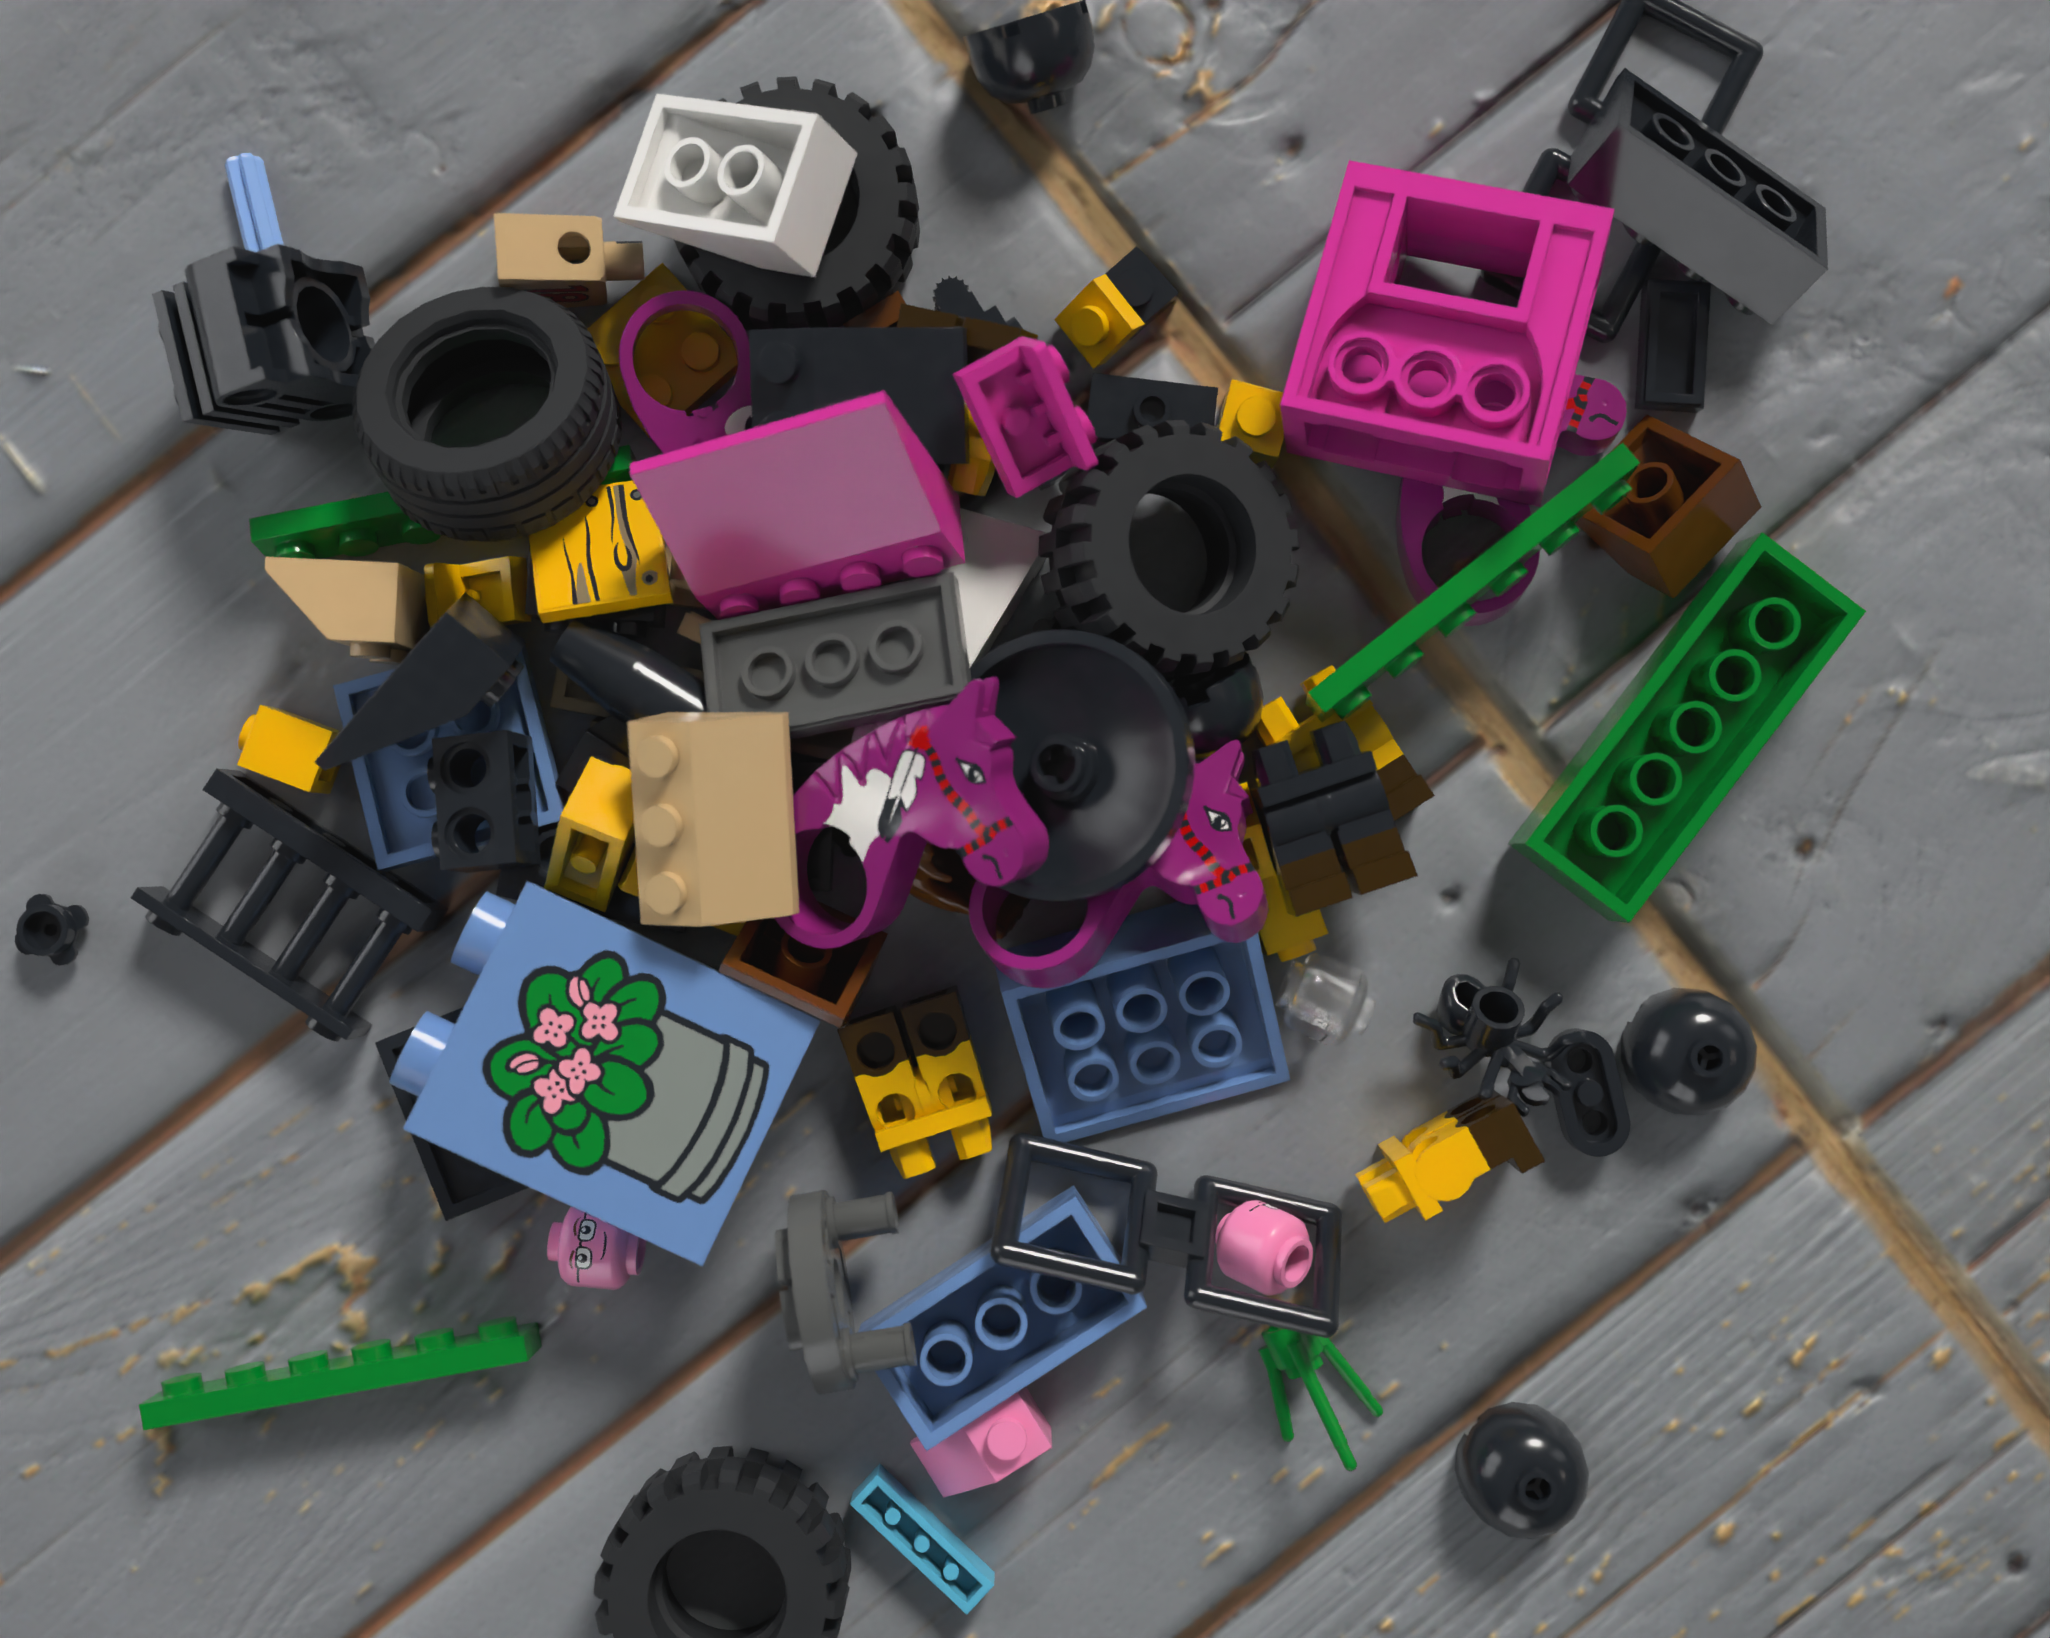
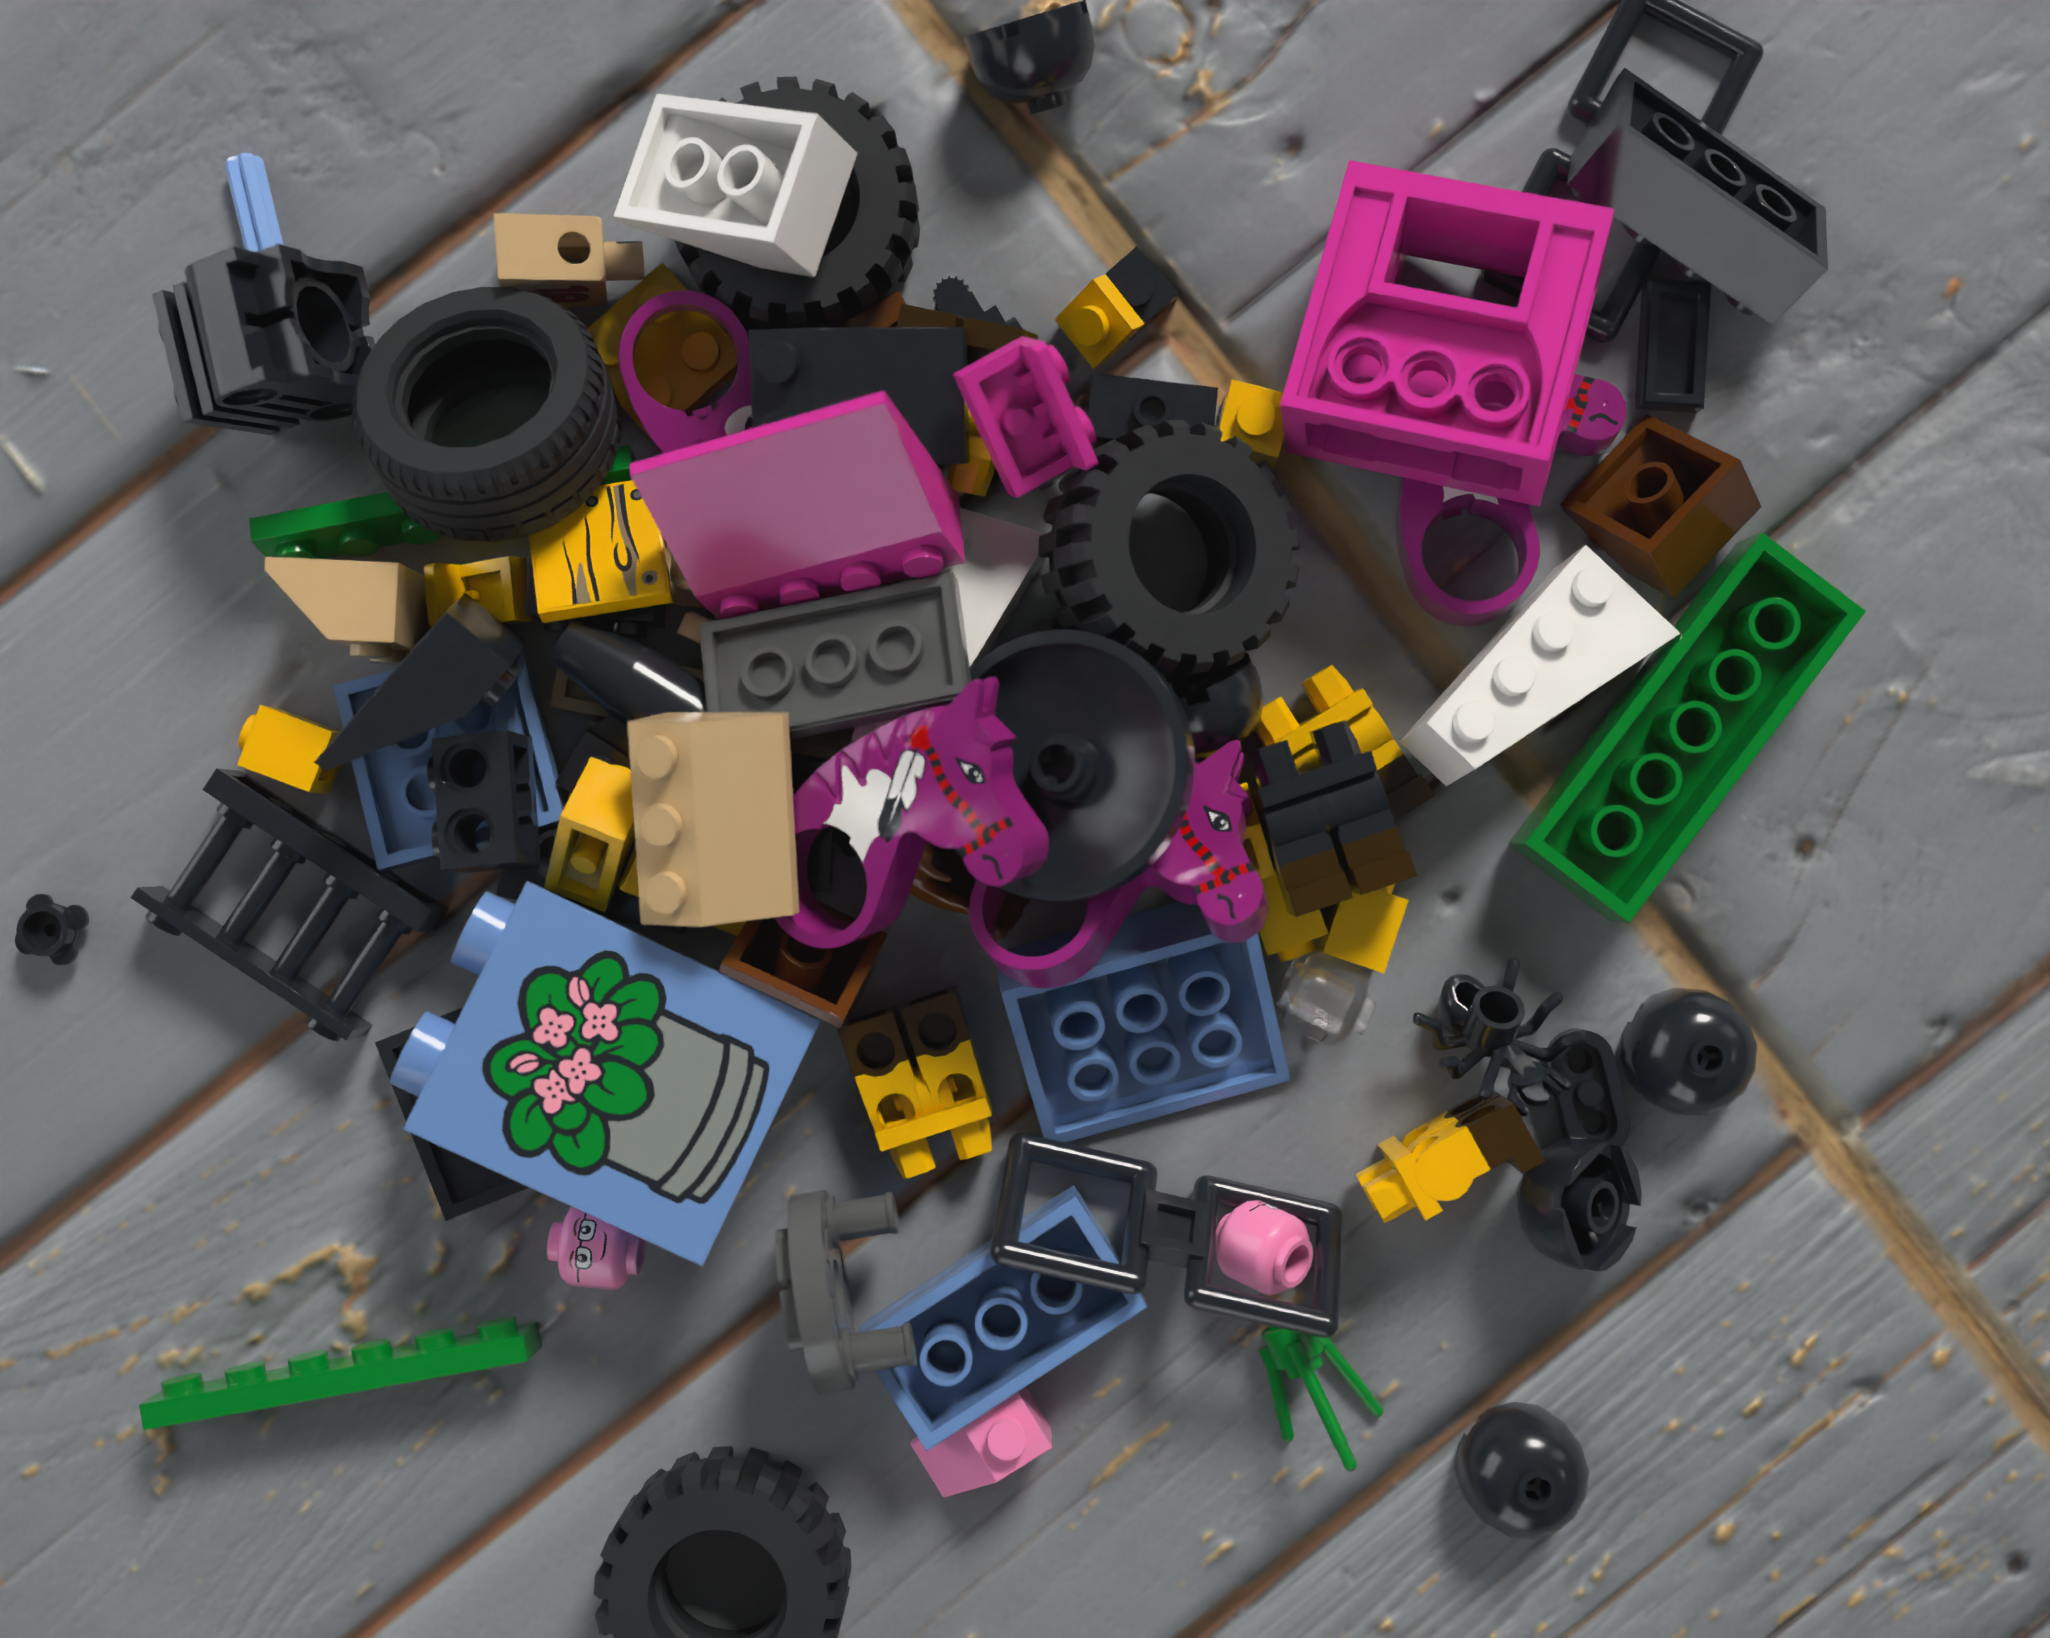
(923, 1539): medium azure piece -> none
(1364, 928): none -> yellow brick
(1495, 569): green plate -> none
(1549, 655): none -> white wedge
(1580, 1203): none -> black cylinder

